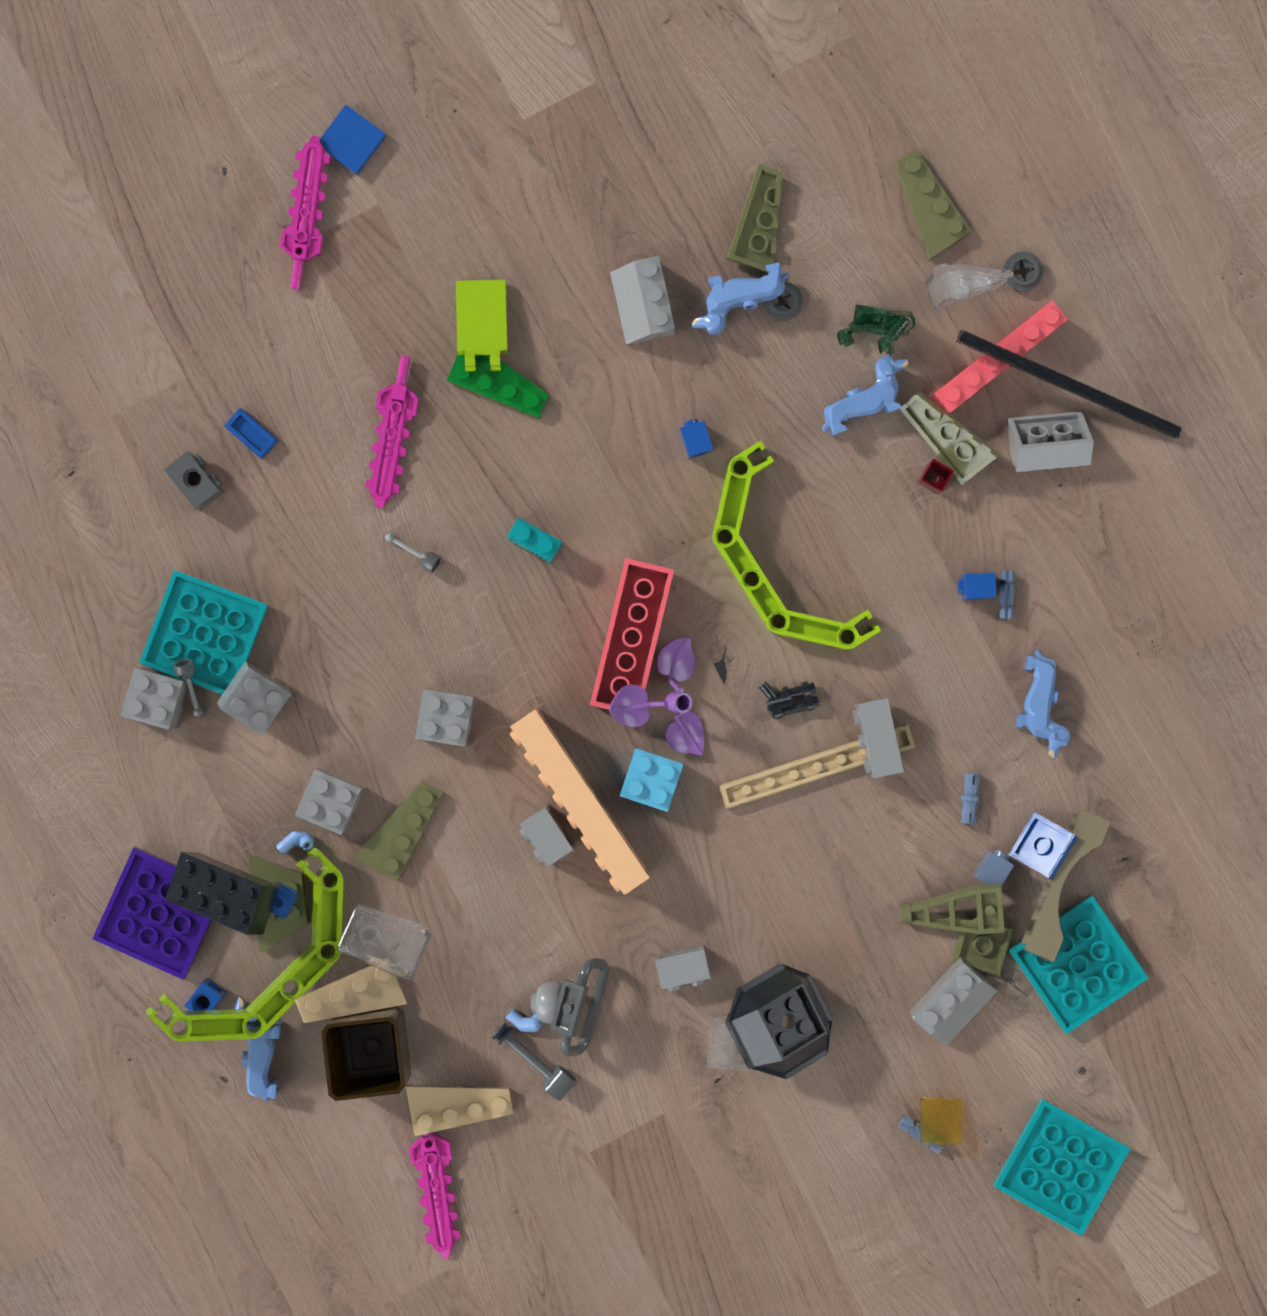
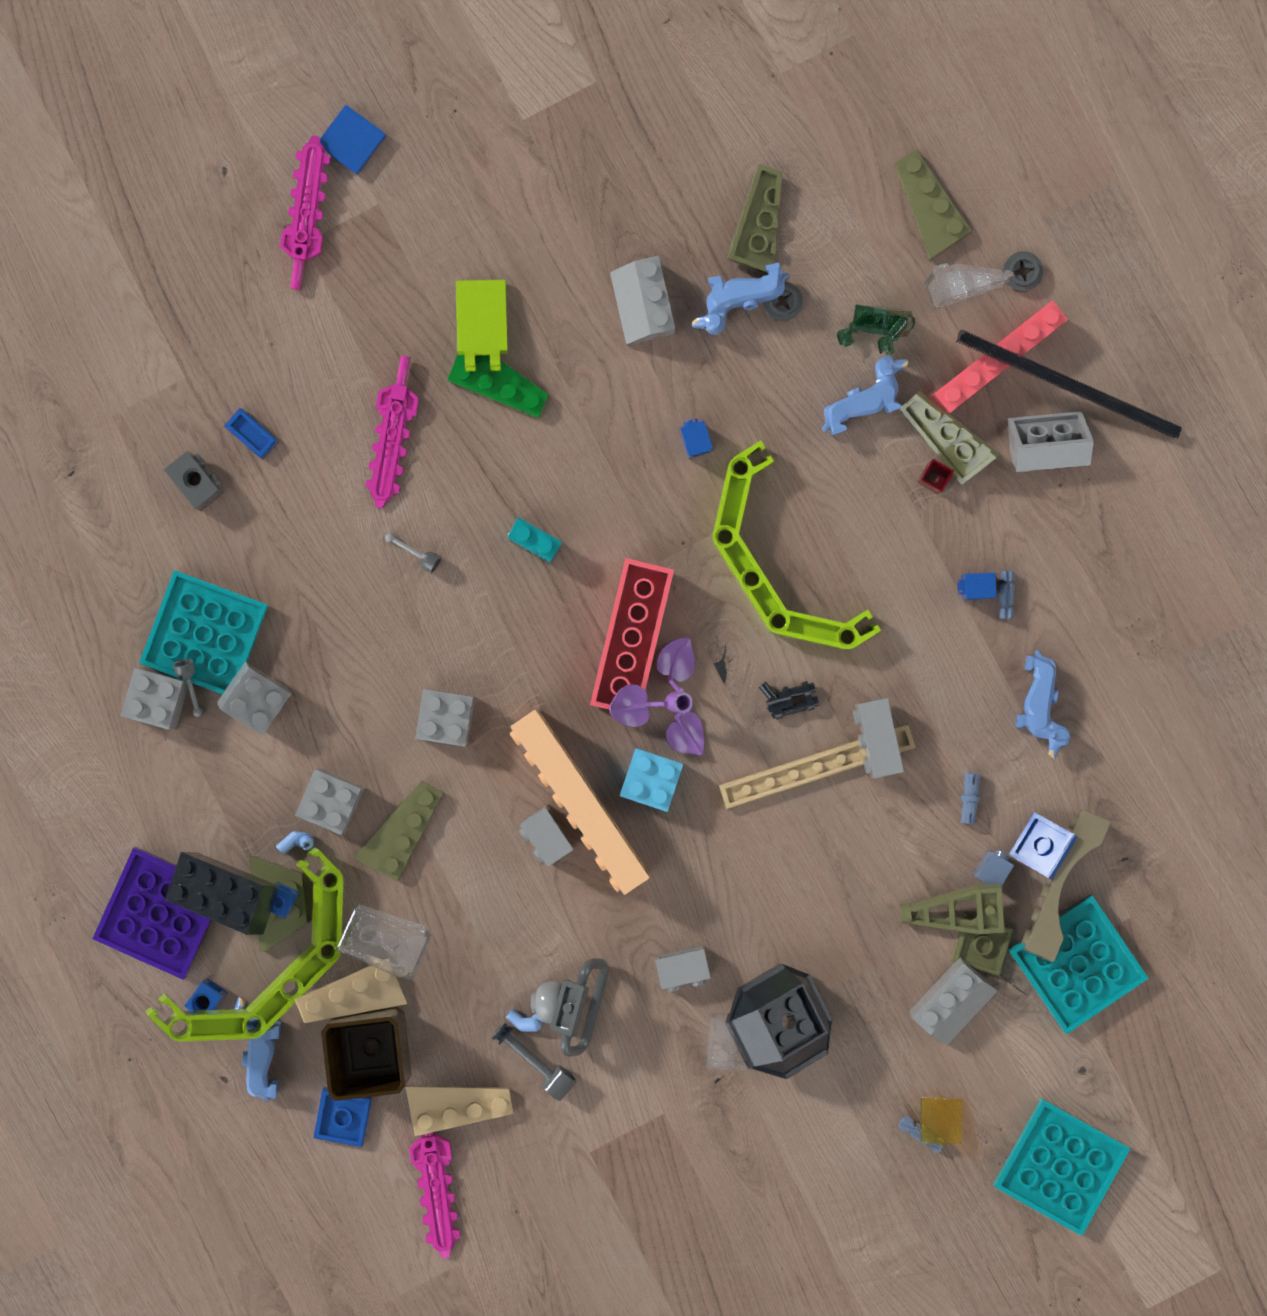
(342, 1120): none -> blue tile

